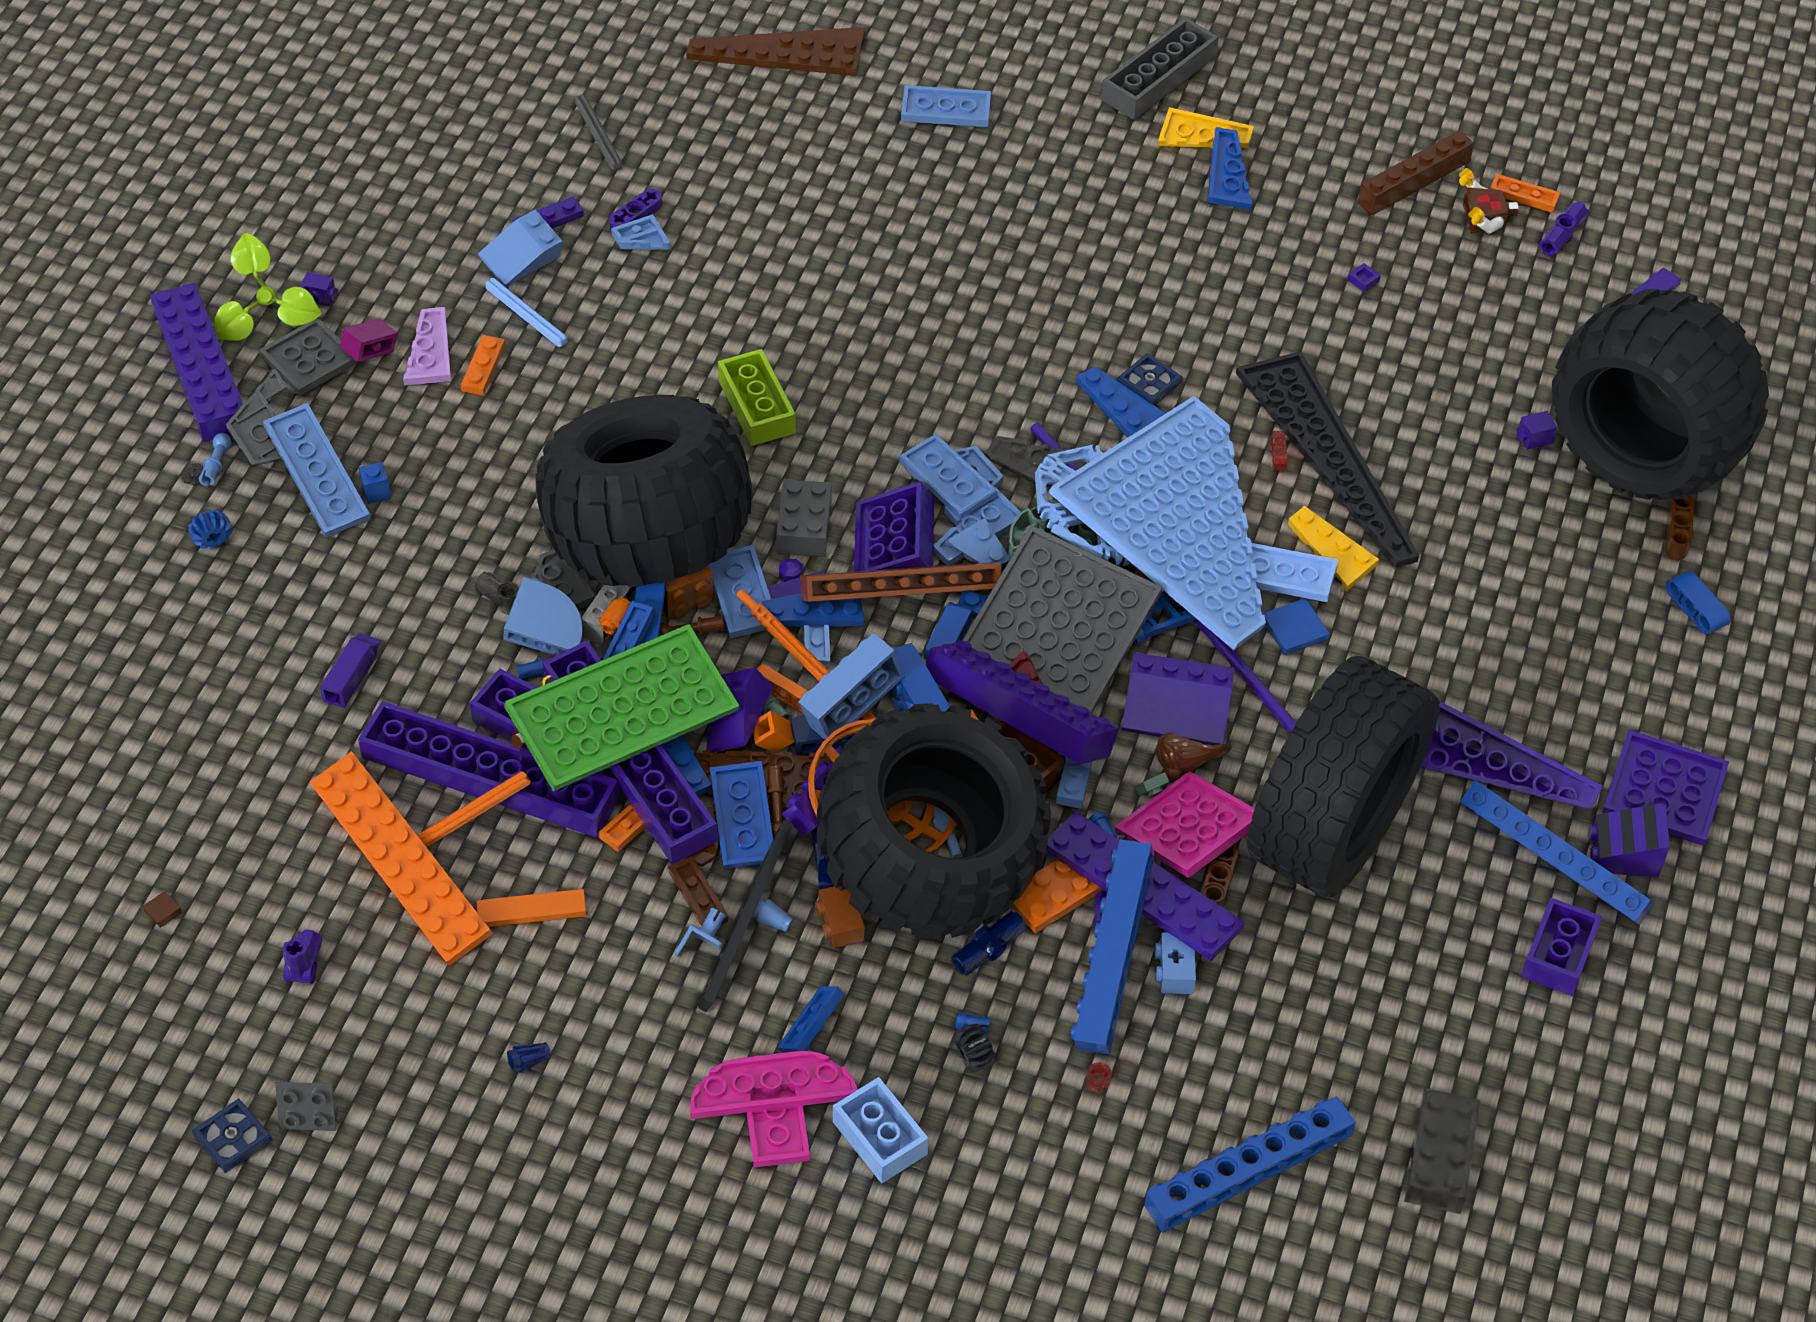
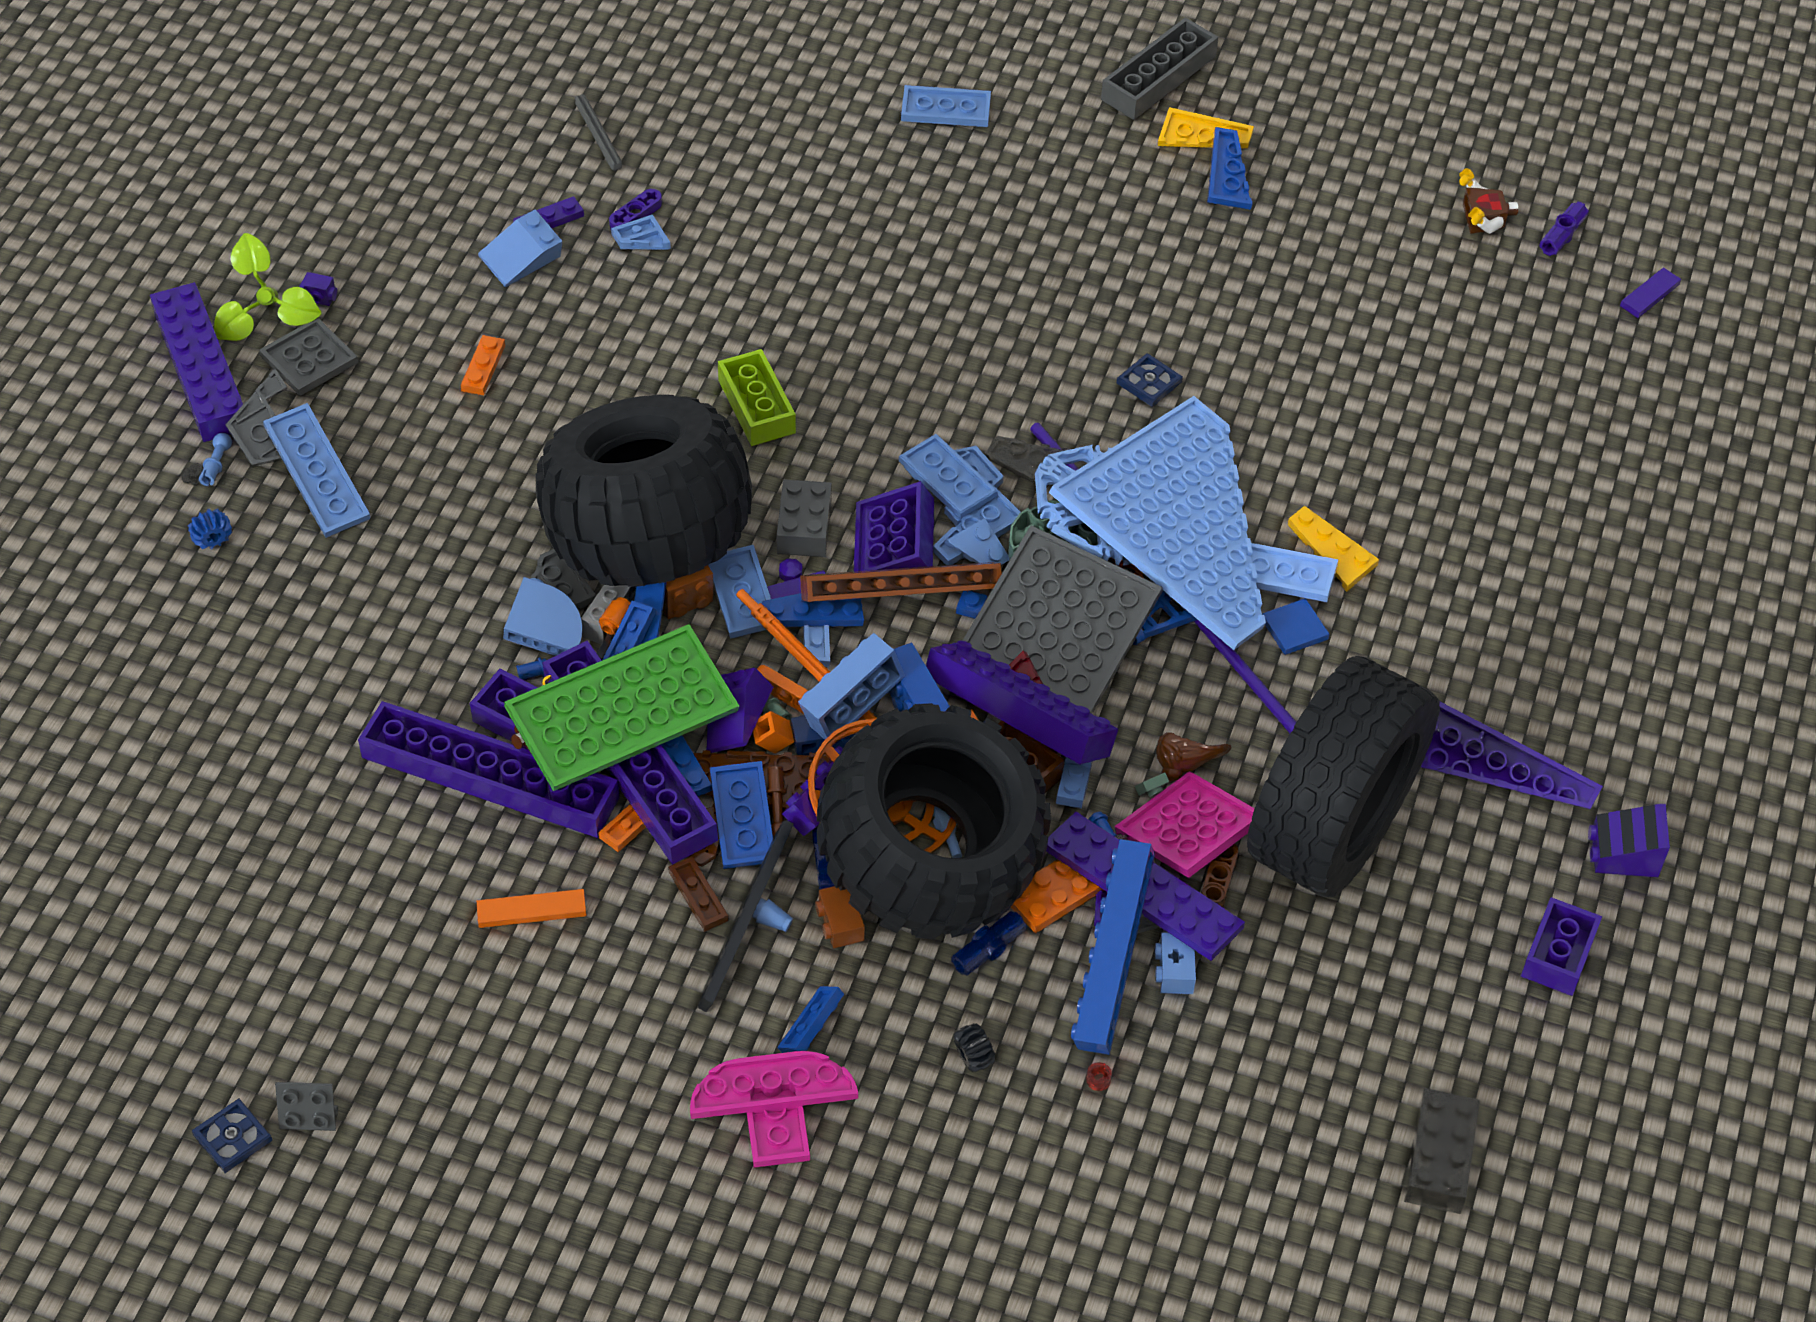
(162, 909): reddish brown tile -> none
(301, 957): dark purple piece -> none
(349, 670): dark purple piece -> none
(368, 340): magenta brick -> none
(374, 482): blue brick -> none
(401, 858): orange plate -> none
(430, 350): lavender wing -> none
(474, 808): orange axle -> none
(497, 590): clear smoke piece -> none
(526, 312): light blue axle -> none
(526, 1056): clear blue cone -> none
(703, 626): reddish brown pin -> none
(706, 932): medium blue bracket -> none
(812, 51): reddish brown wing -> none
(880, 1130): light blue brick -> none
(951, 626): blue beam -> none
(965, 1019): blue pin -> none
(1118, 402): blue wing -> none
(1169, 1212): blue brick -> none
(1178, 698): dark purple slope -> none
(1278, 451): clear red beam -> none
(1307, 417): black wing -> none
(1364, 277): dark purple plate -> none
(1415, 172): reddish brown brick -> none
(1526, 193): orange plate -> none
(1536, 430): dark purple brick -> none
(1557, 852): blue brick -> none
(1631, 428): black tyre -> none
(1668, 774): dark purple plate -> none
(1679, 528): reddish brown beam -> none
(1698, 602): blue beam -> none

